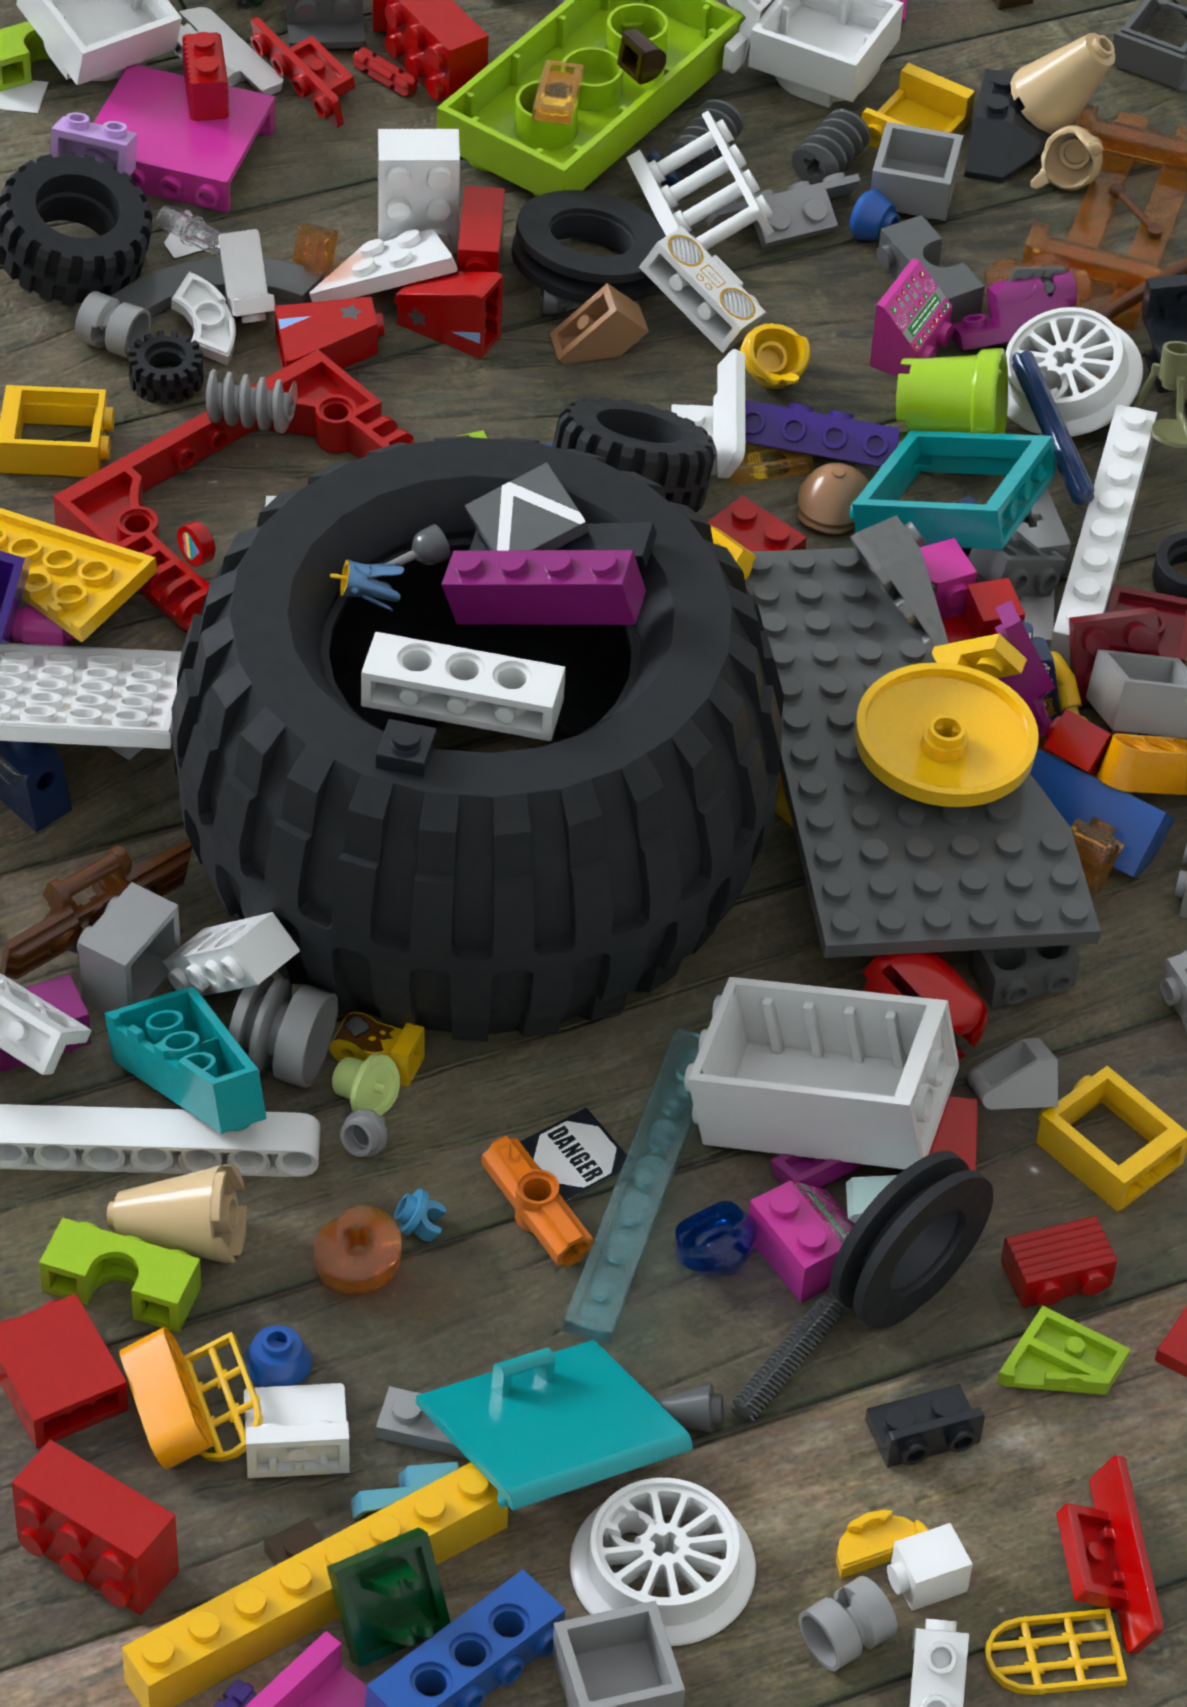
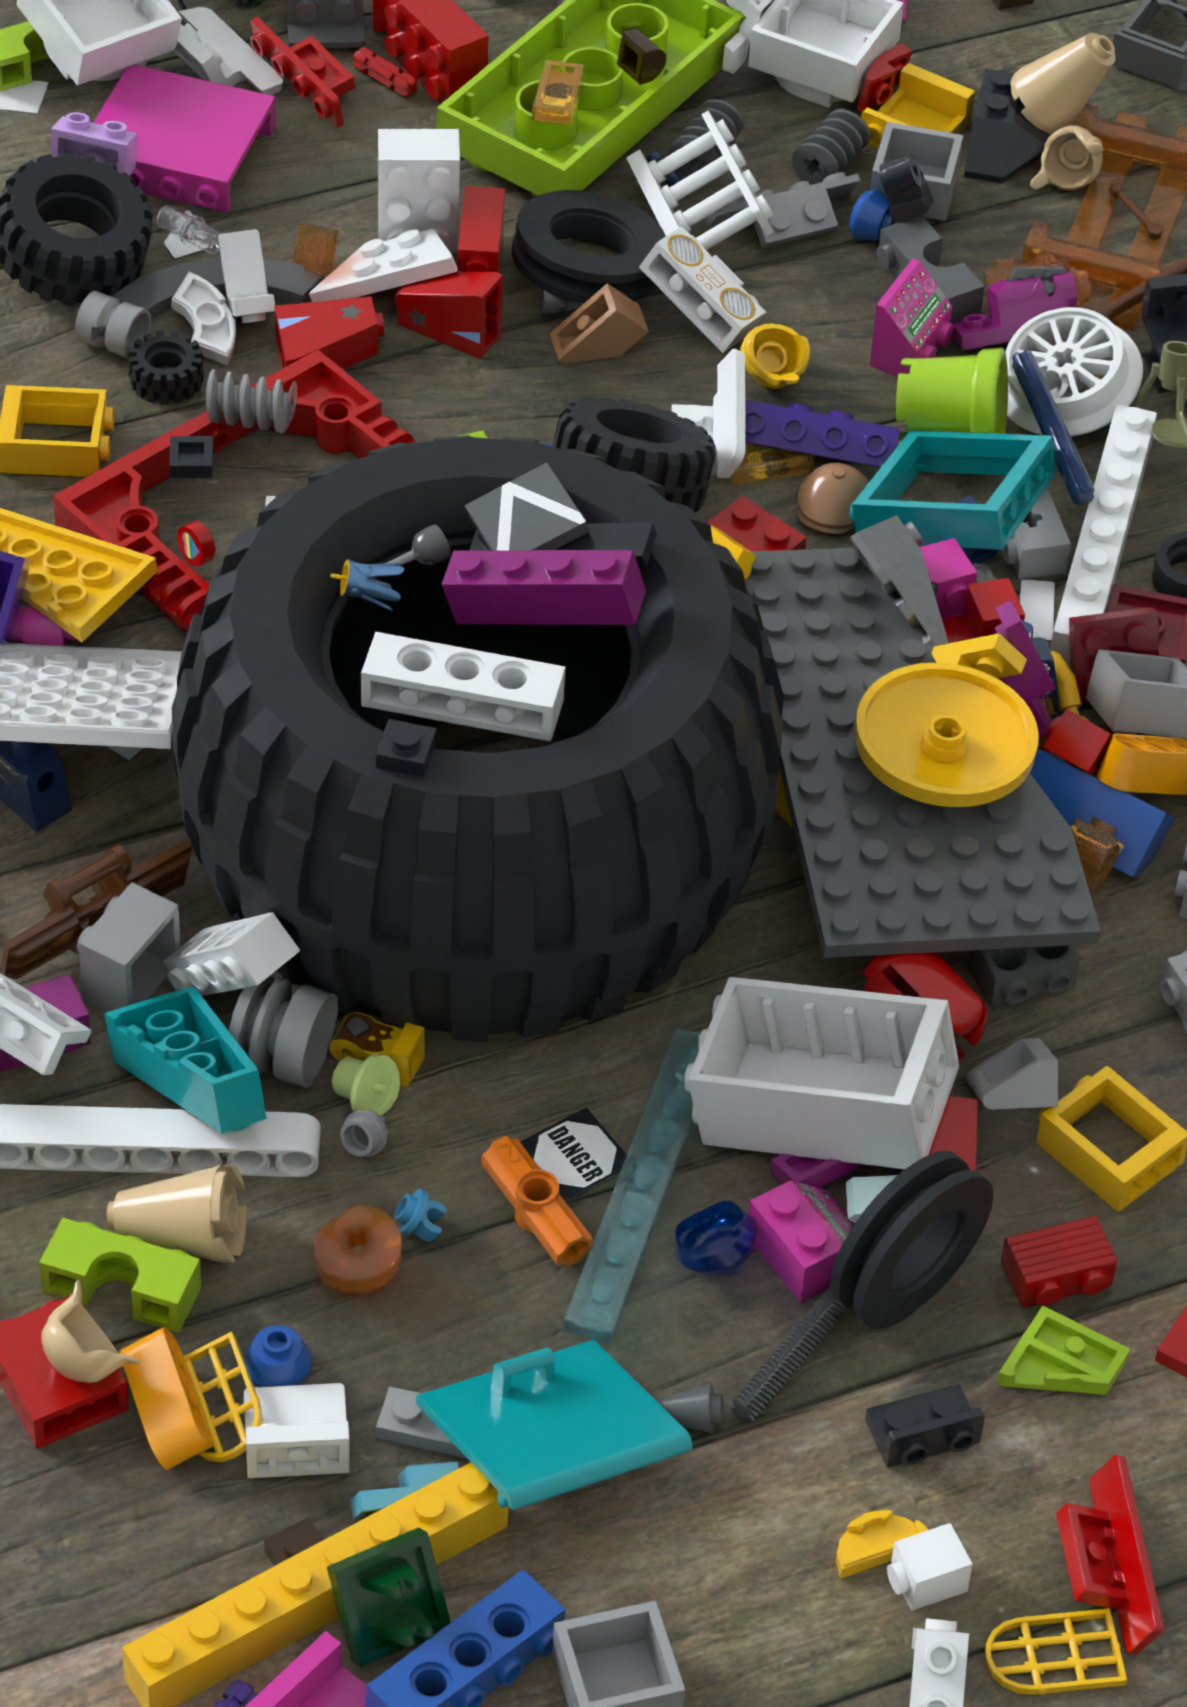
(78, 1344): none -> tan hair
(95, 1527): red brick -> none
(191, 456): none -> black plate
(205, 76): red brick -> none
(665, 1557): white piece -> none
(841, 1625): light grey wheel -> none
(883, 76): none -> red slope
(905, 188): none -> black leg
(1025, 565): dark grey pin -> none

